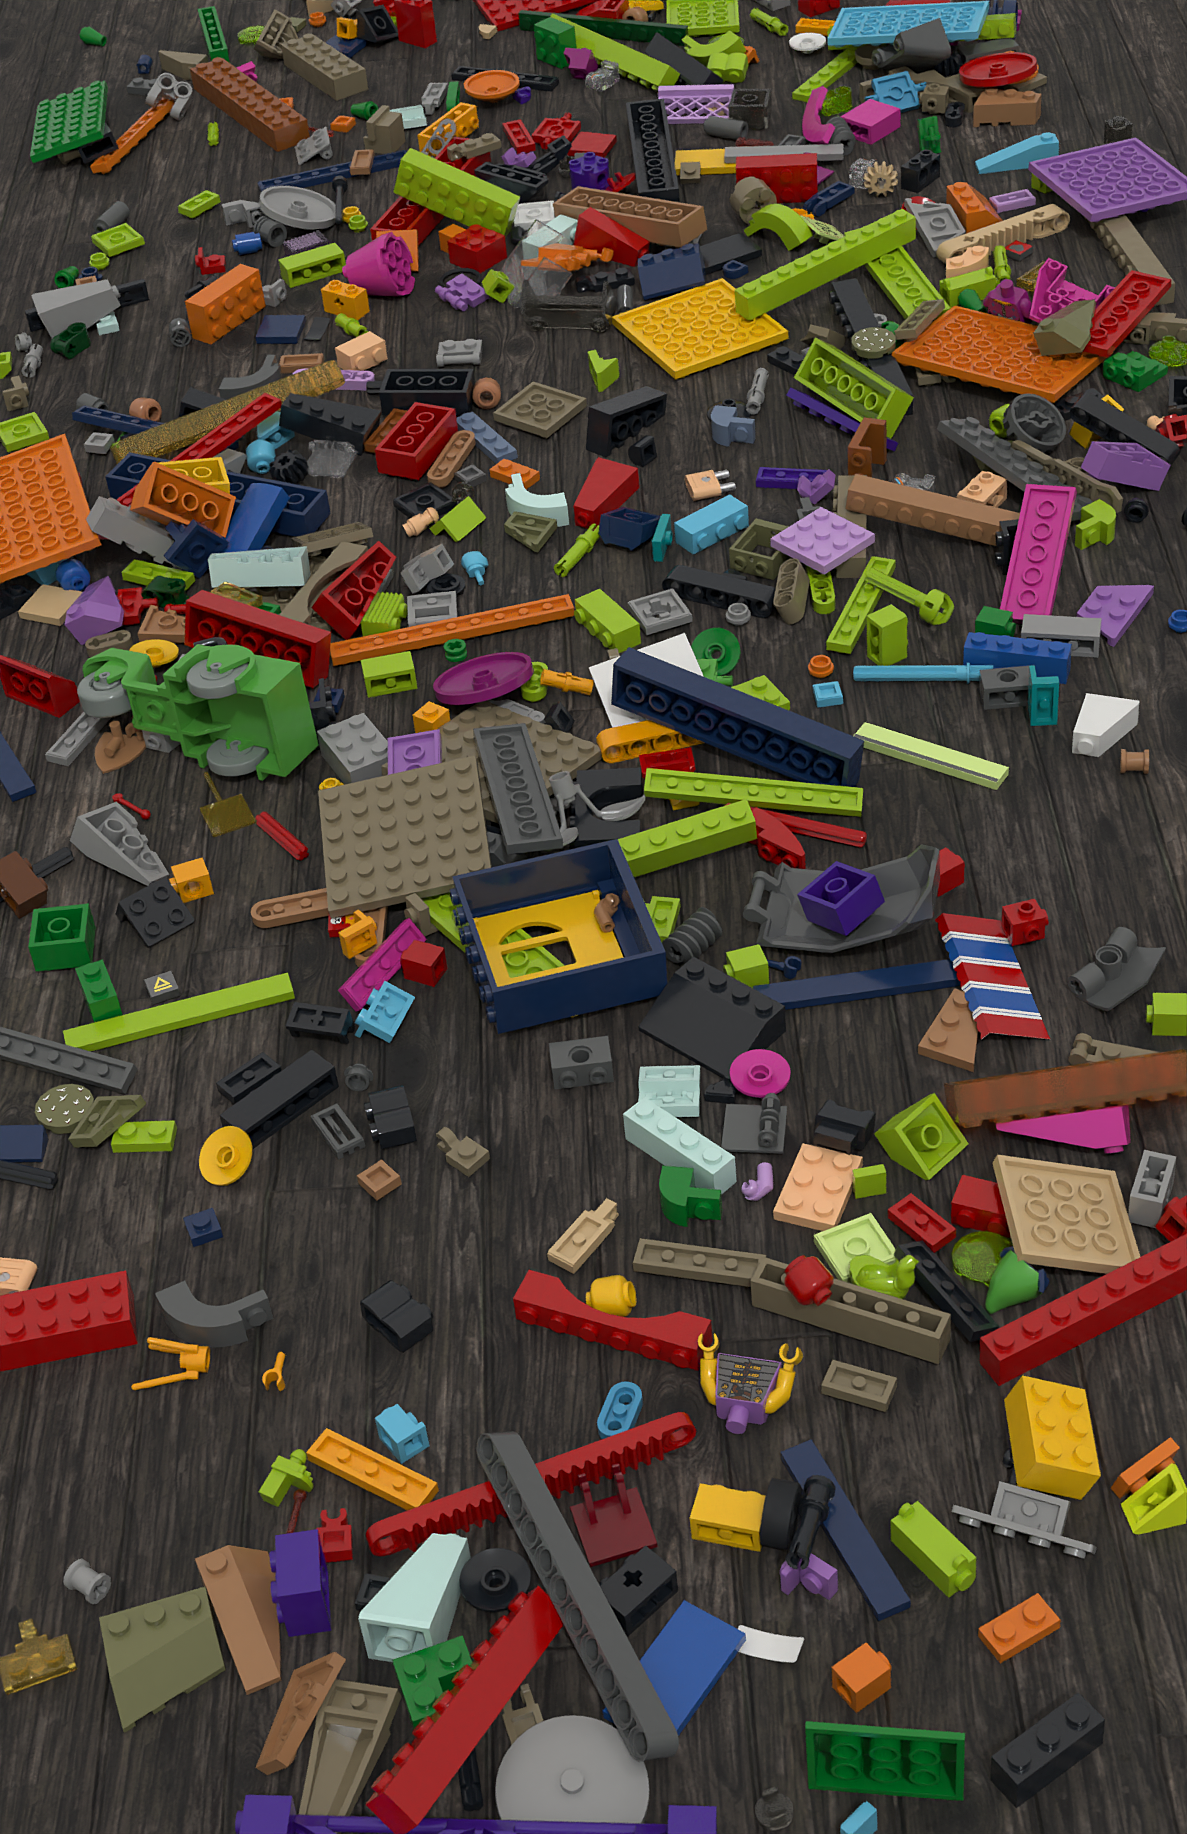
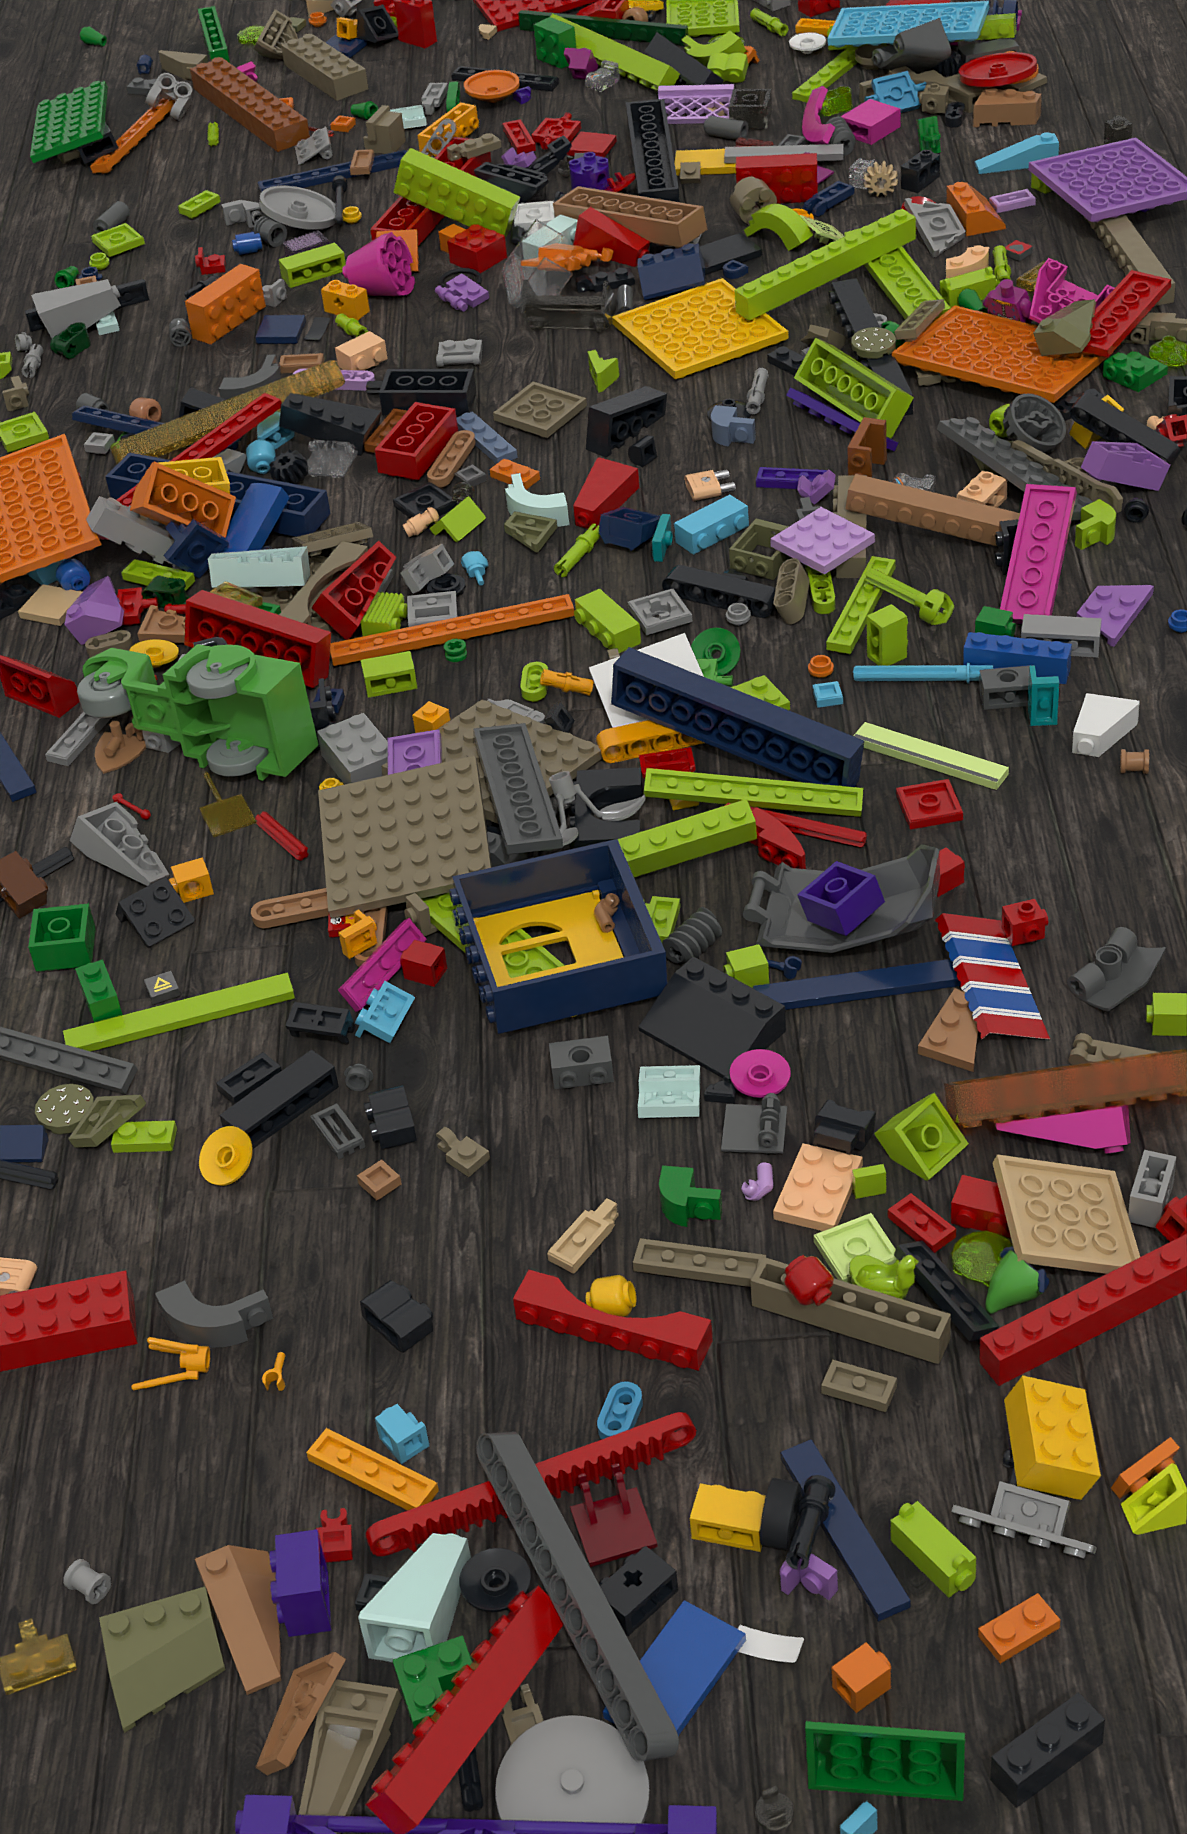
(203, 1227): dark blue plate -> none
(283, 1475): lime piece -> none
(299, 1496): clear red hinge -> none
(358, 223): lime plate -> none
(483, 678): magenta dish -> none
(486, 393): nougat head -> none
(497, 285): lime brick -> none
(679, 1145): light aqua brick -> none
(746, 1387): torso -> none
(929, 804): none -> red tile
(1030, 225): tan gear -> none

